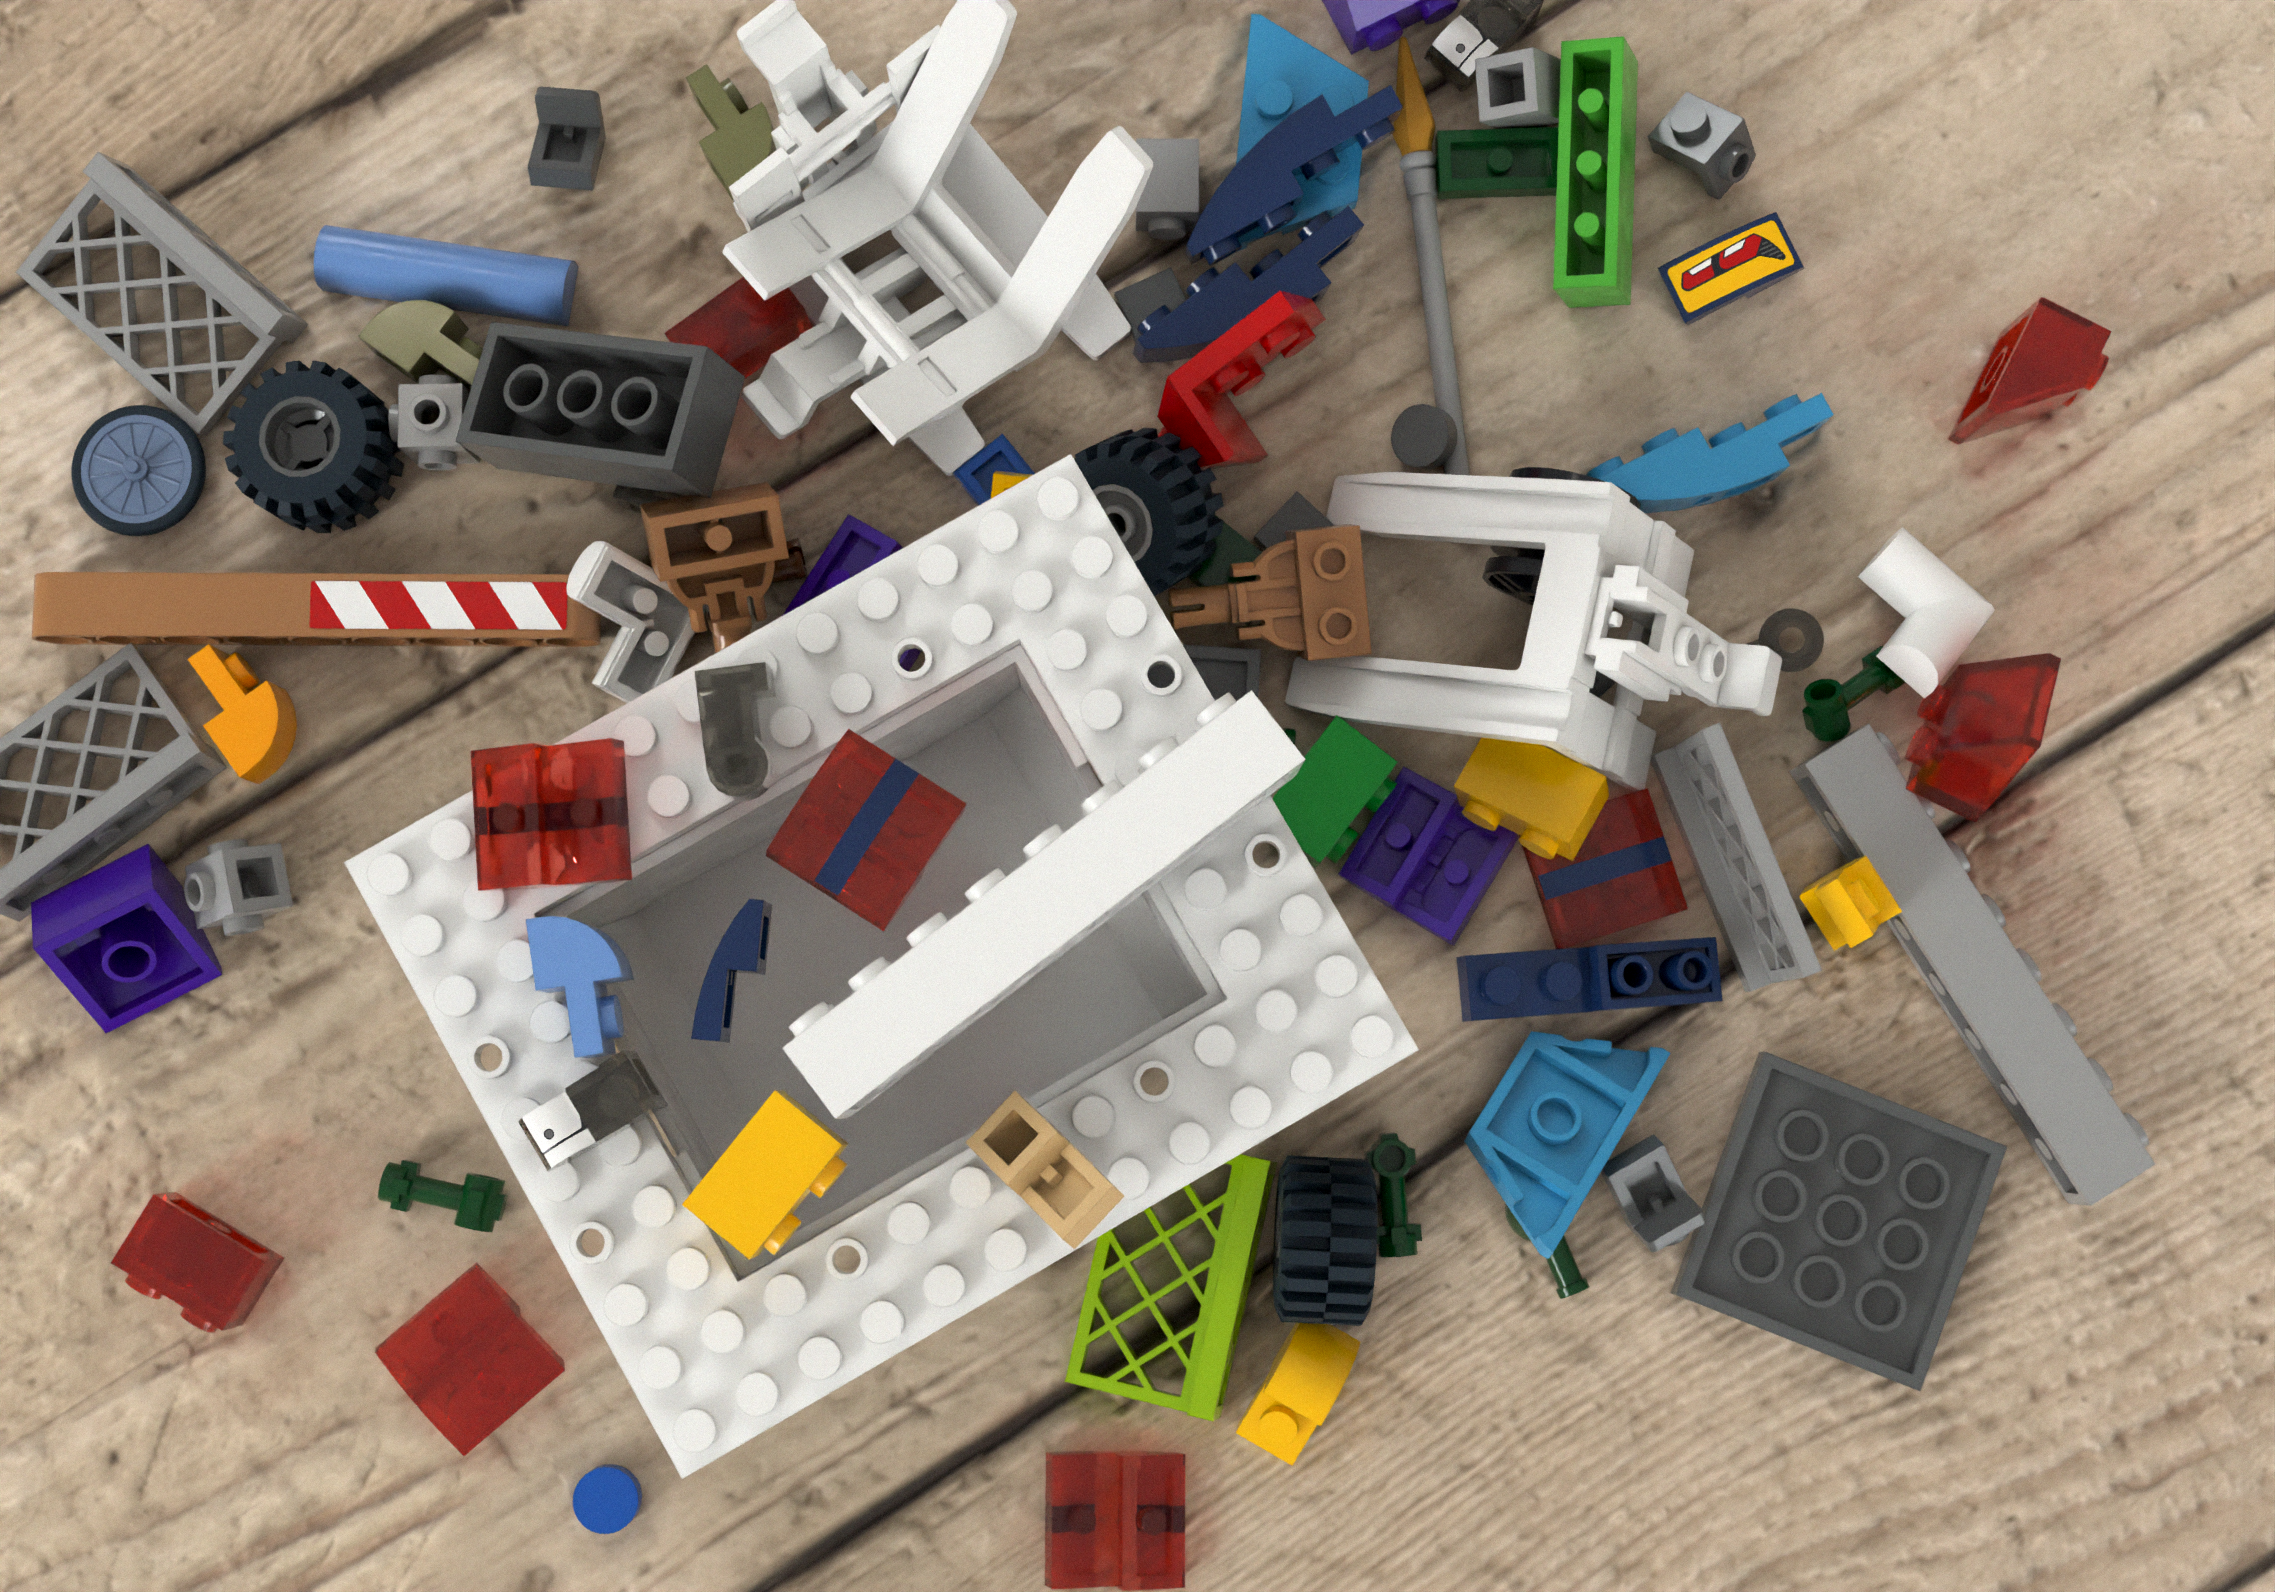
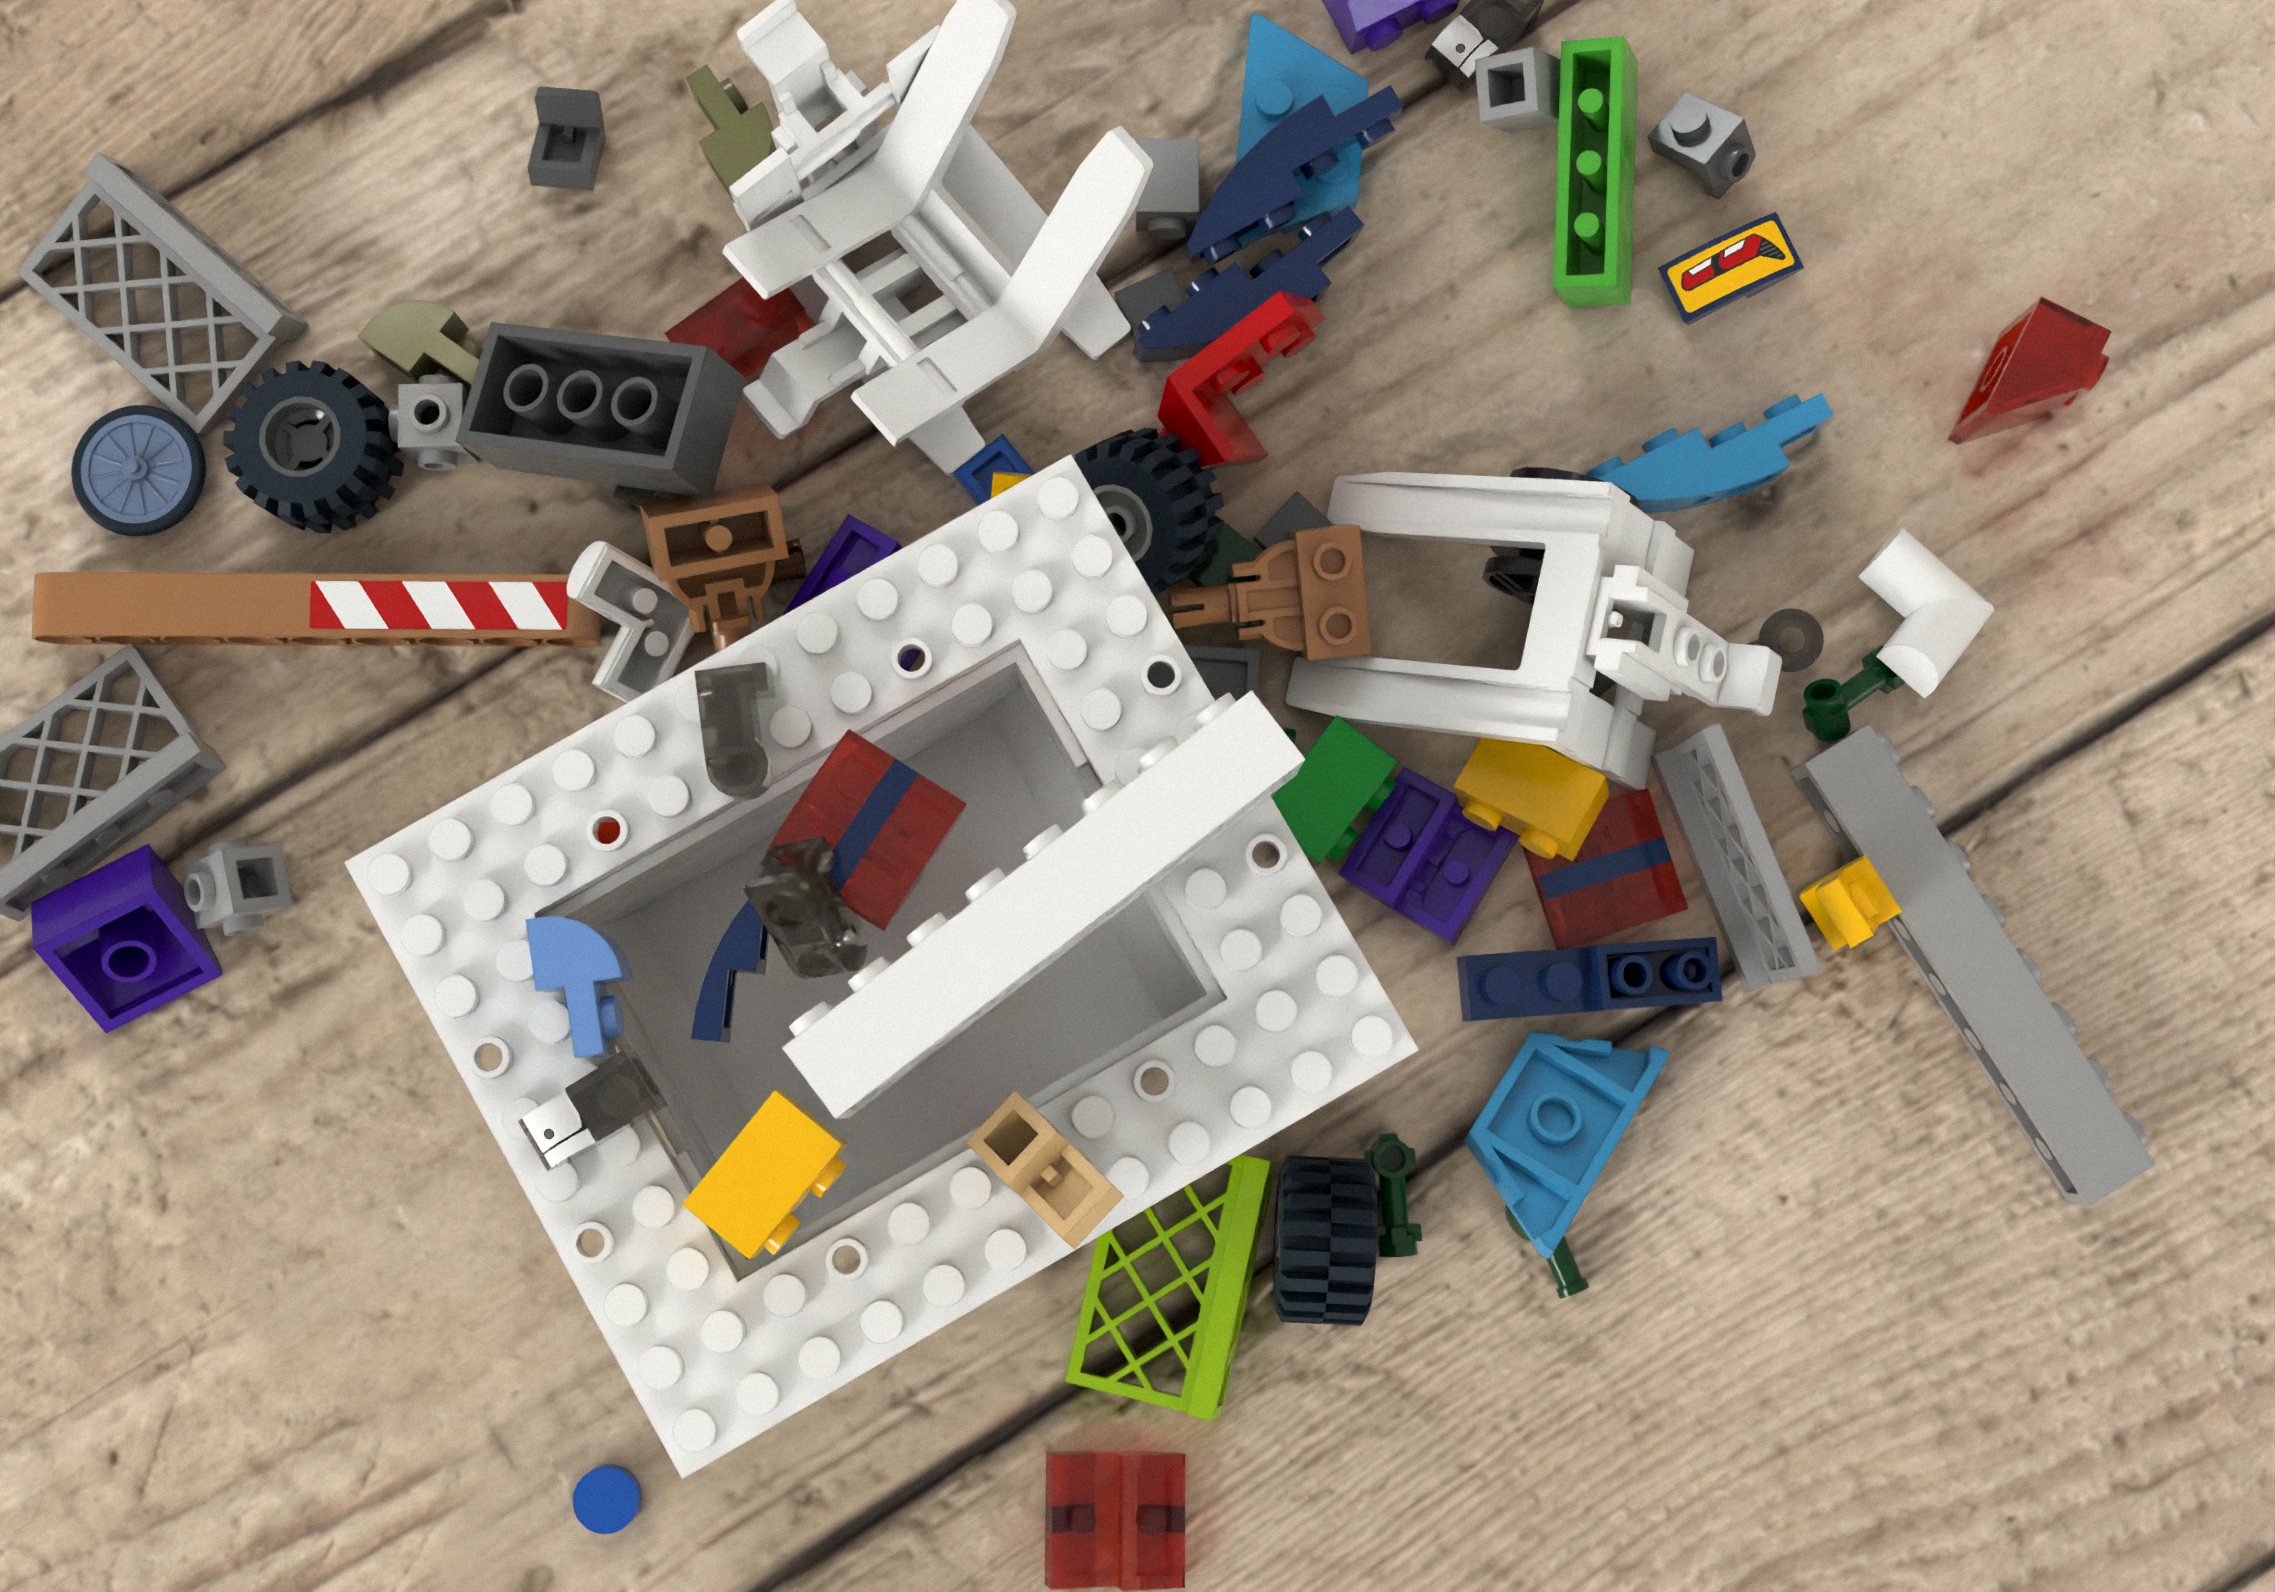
(196, 1262): clear red brick -> none
(256, 723): light orange brick -> none
(446, 274): medium blue brick -> none
(469, 1359): clear red slope -> none
(476, 1202): dark green bar -> none
(551, 815): clear red slope -> none
(807, 910): none -> clear smoke leg
(1299, 1389): yellow brick -> none
(1414, 138): light grey piece -> none
(1424, 436): dark grey tile -> none
(1496, 162): dark green plate -> none
(1652, 1195): dark grey bracket -> none
(1839, 1220): dark grey plate -> none
(1980, 731): clear red slope -> none

